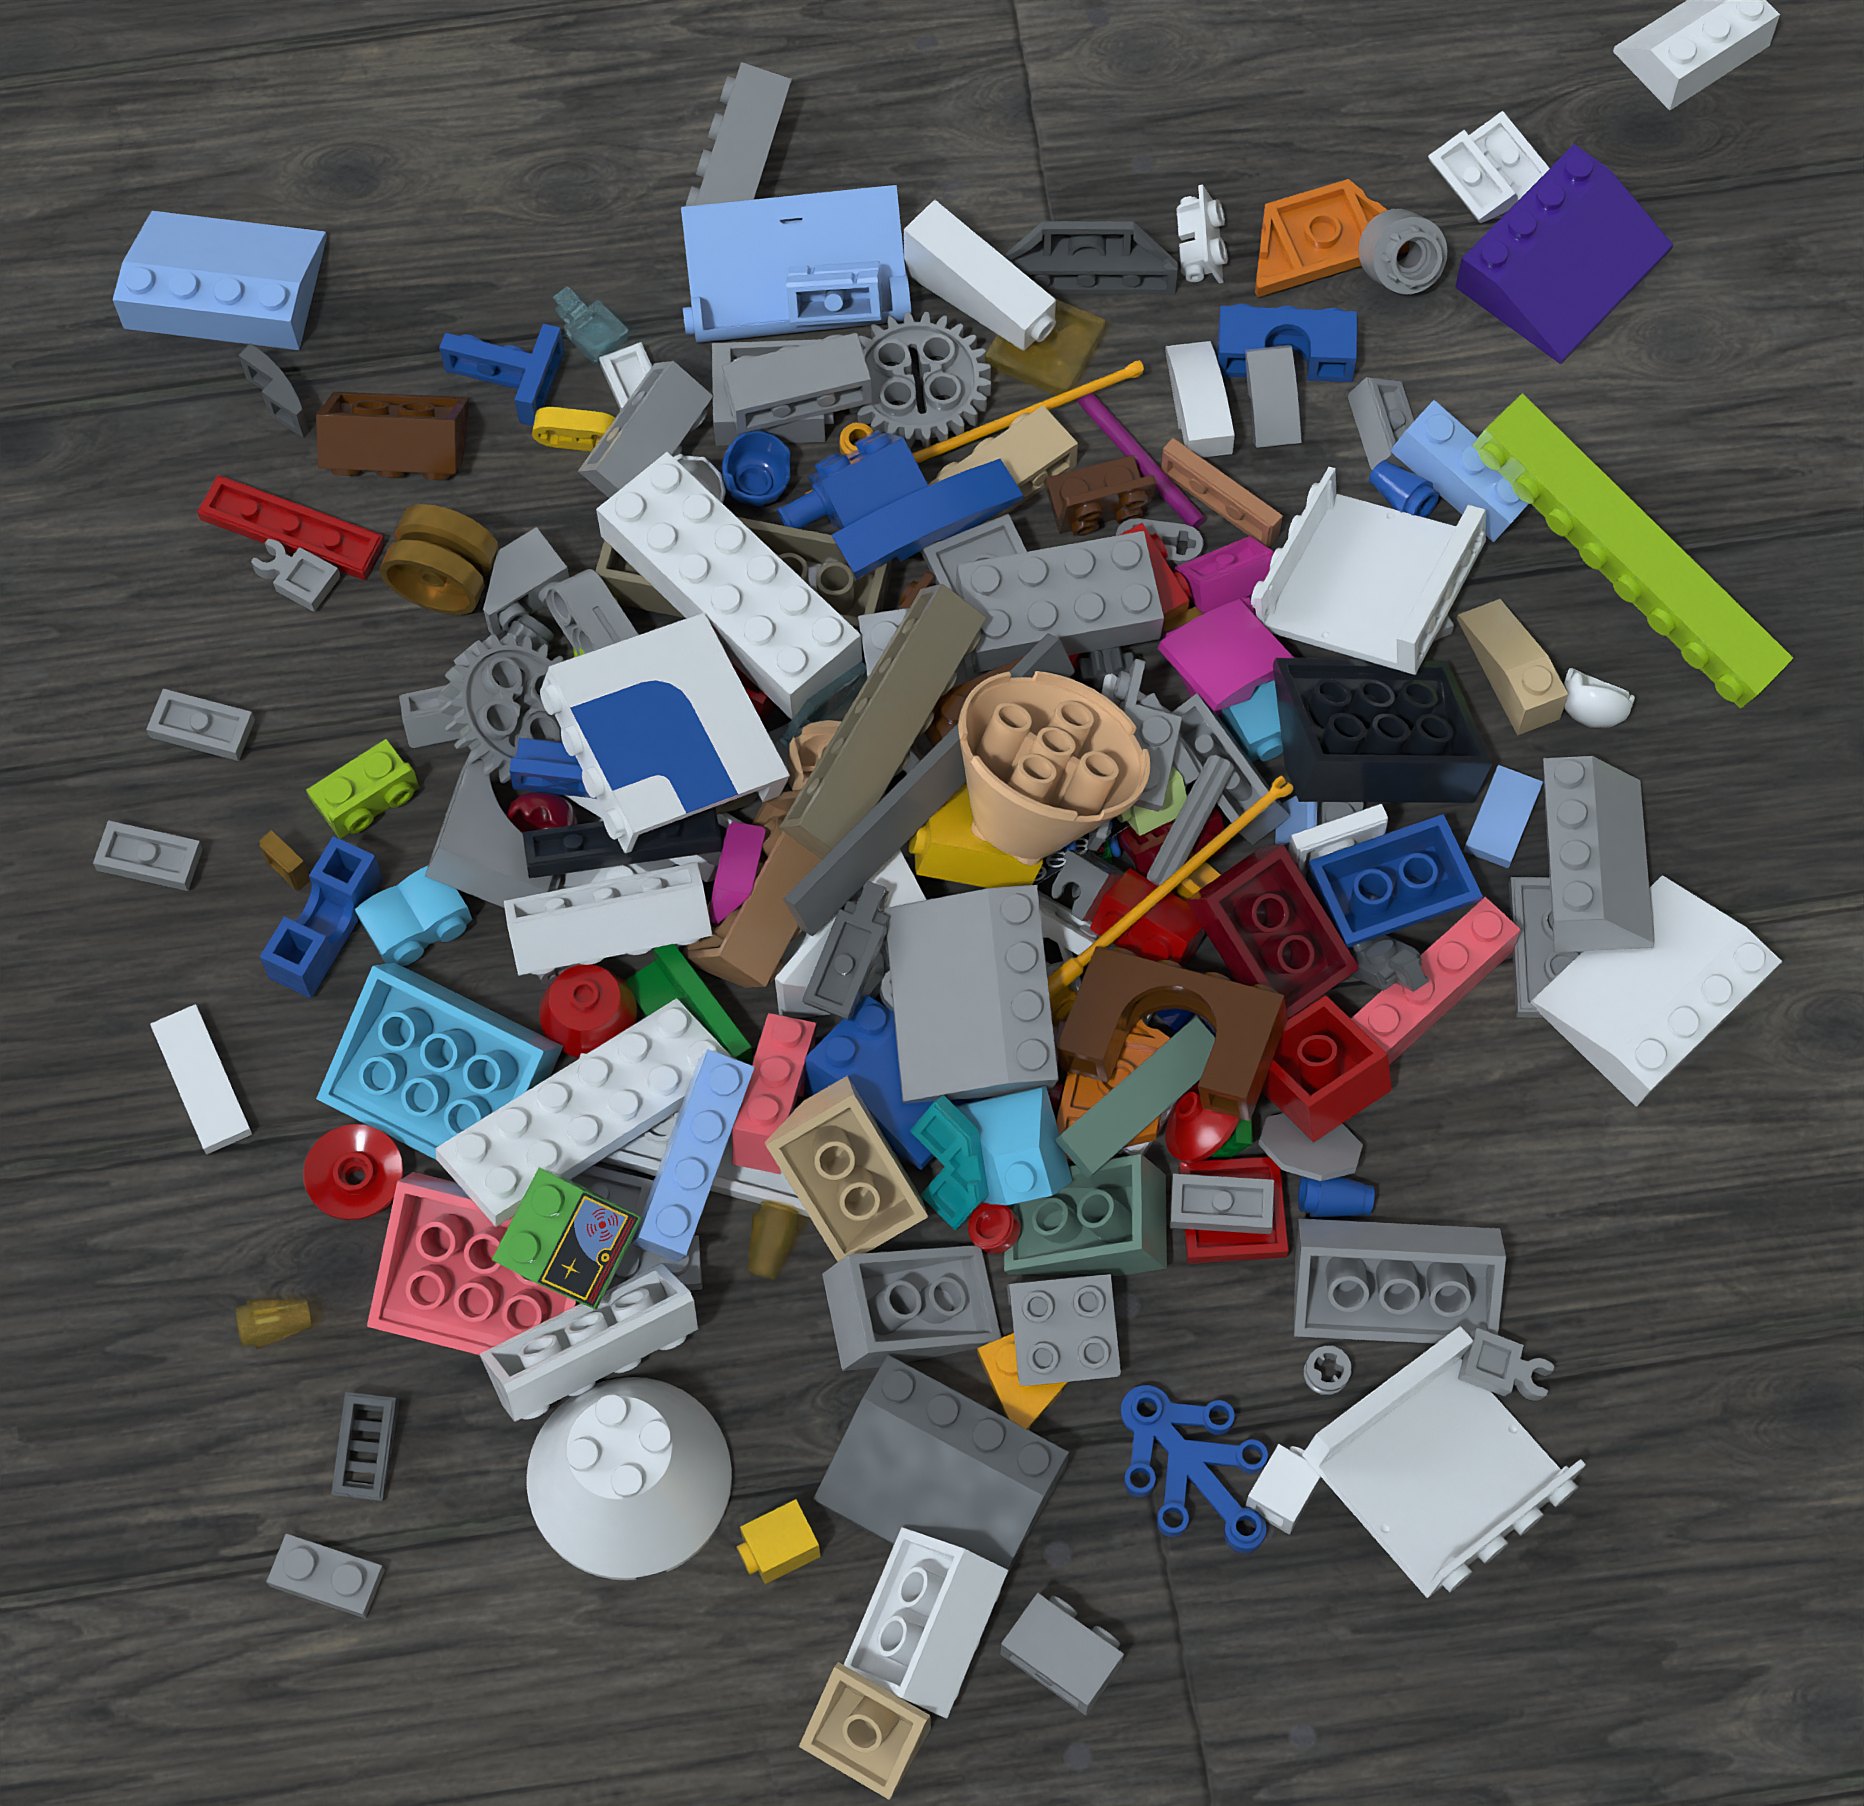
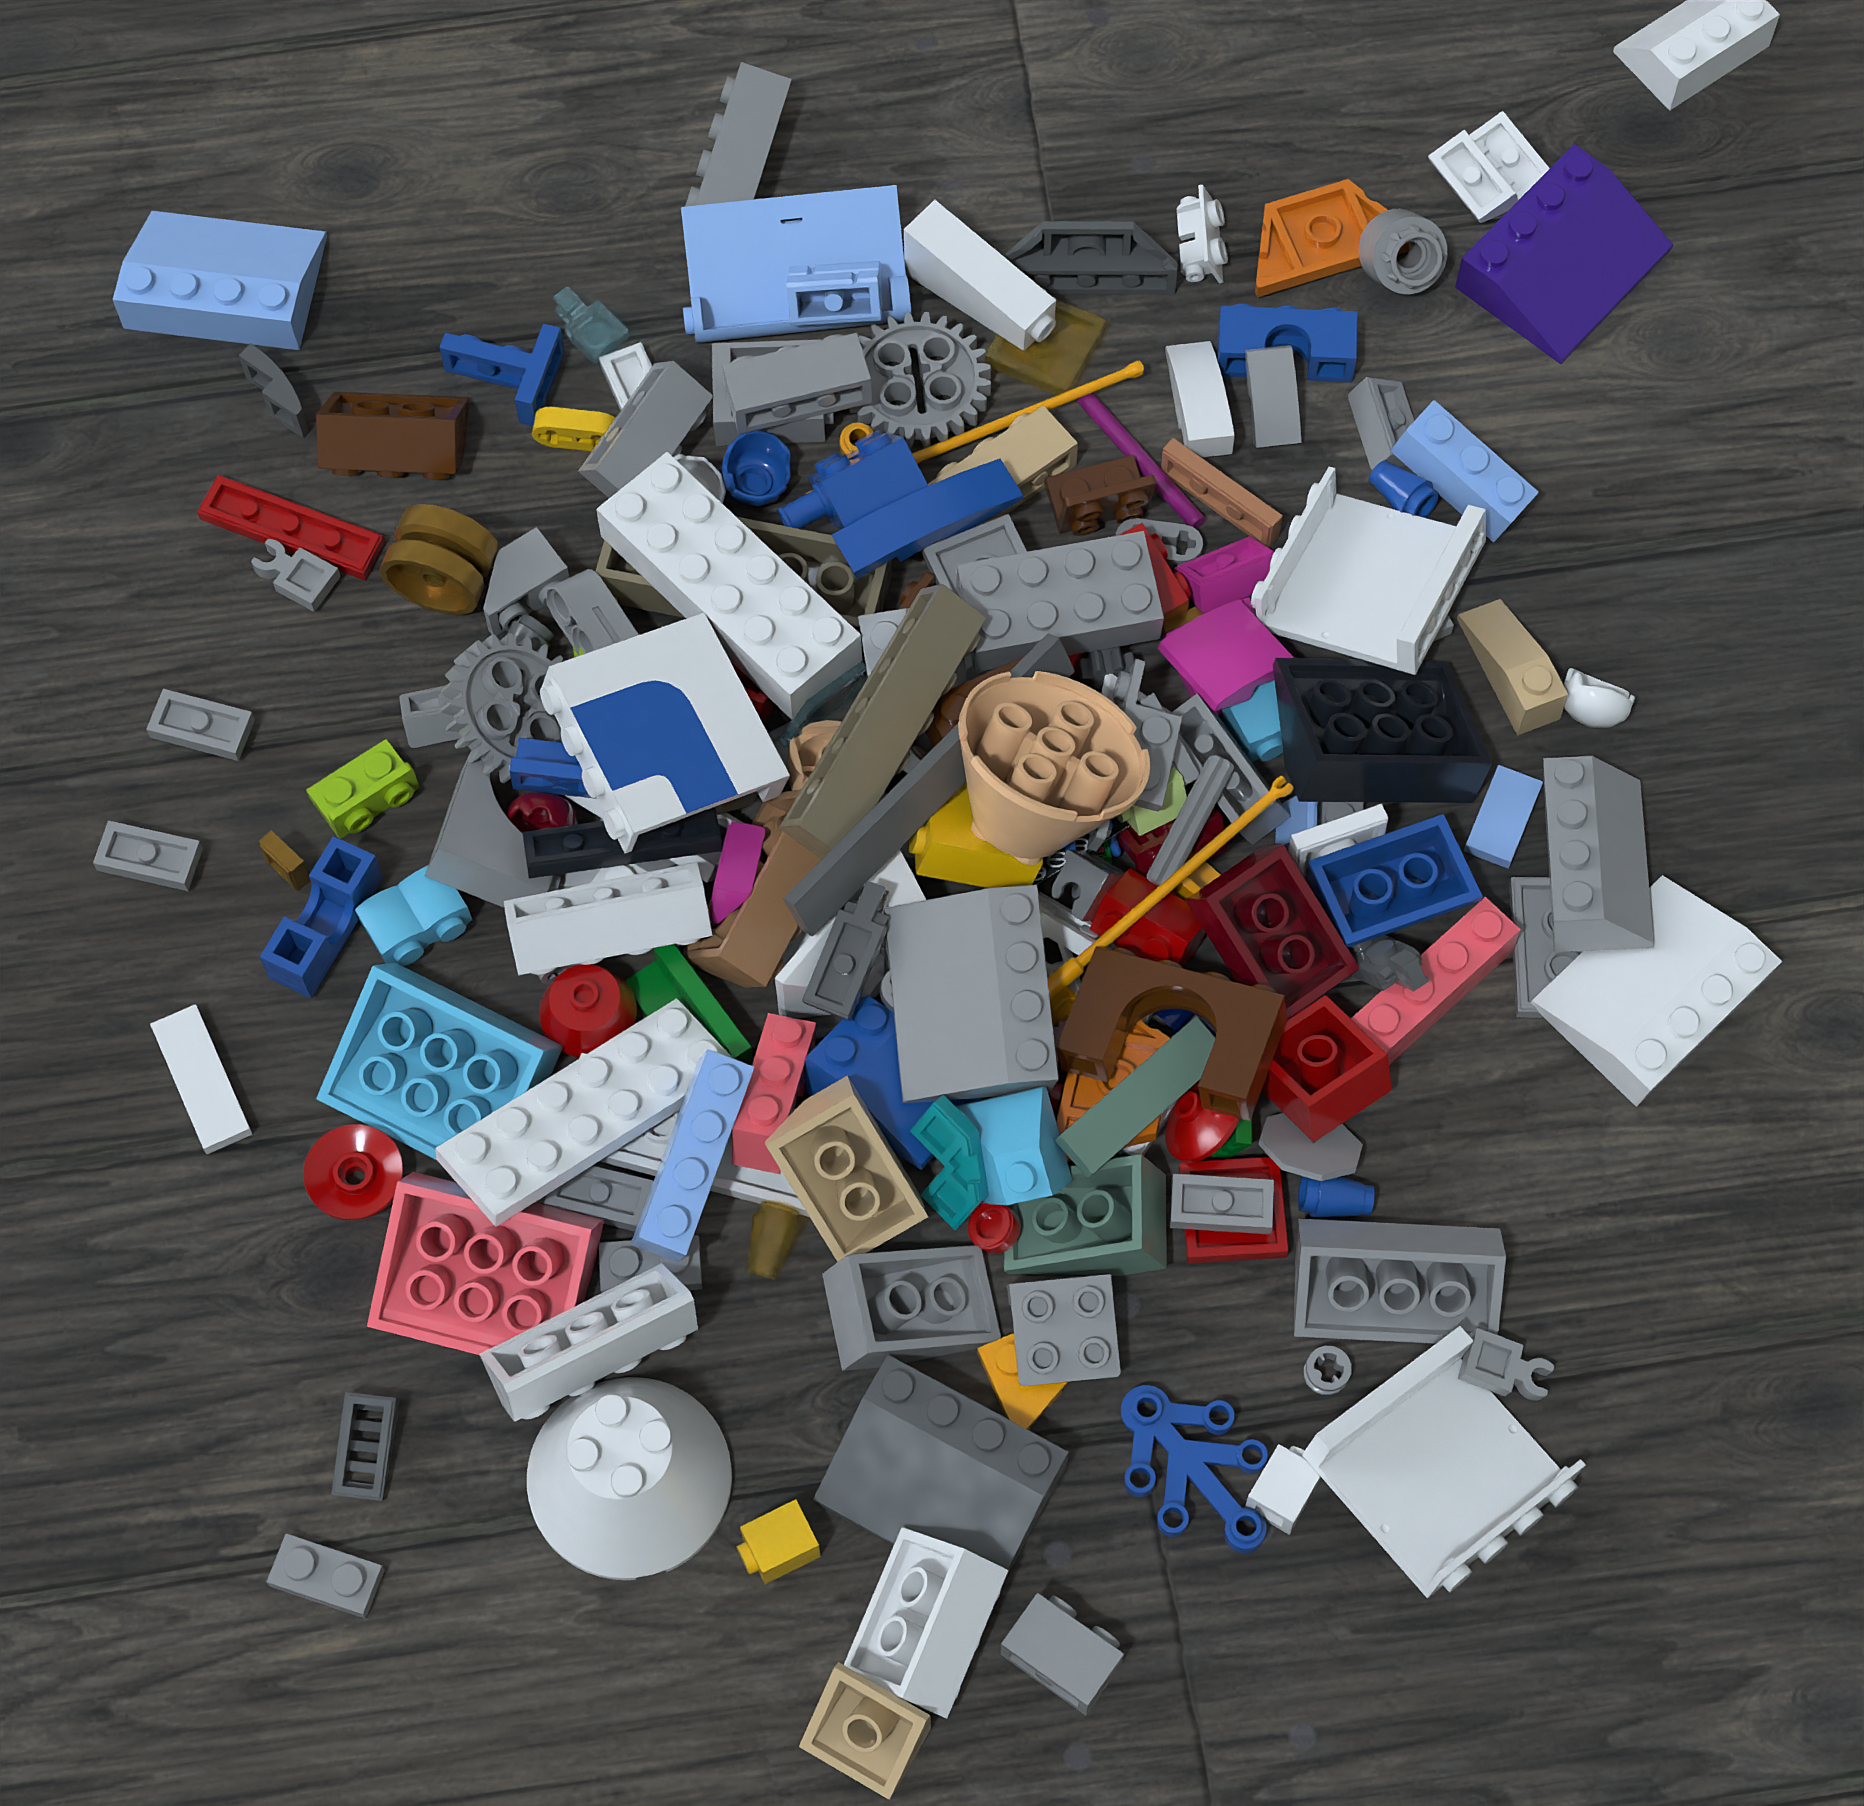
(271, 1320): clear yellow cone -> none
(567, 1238): slope -> none
(1631, 552): lime brick -> none

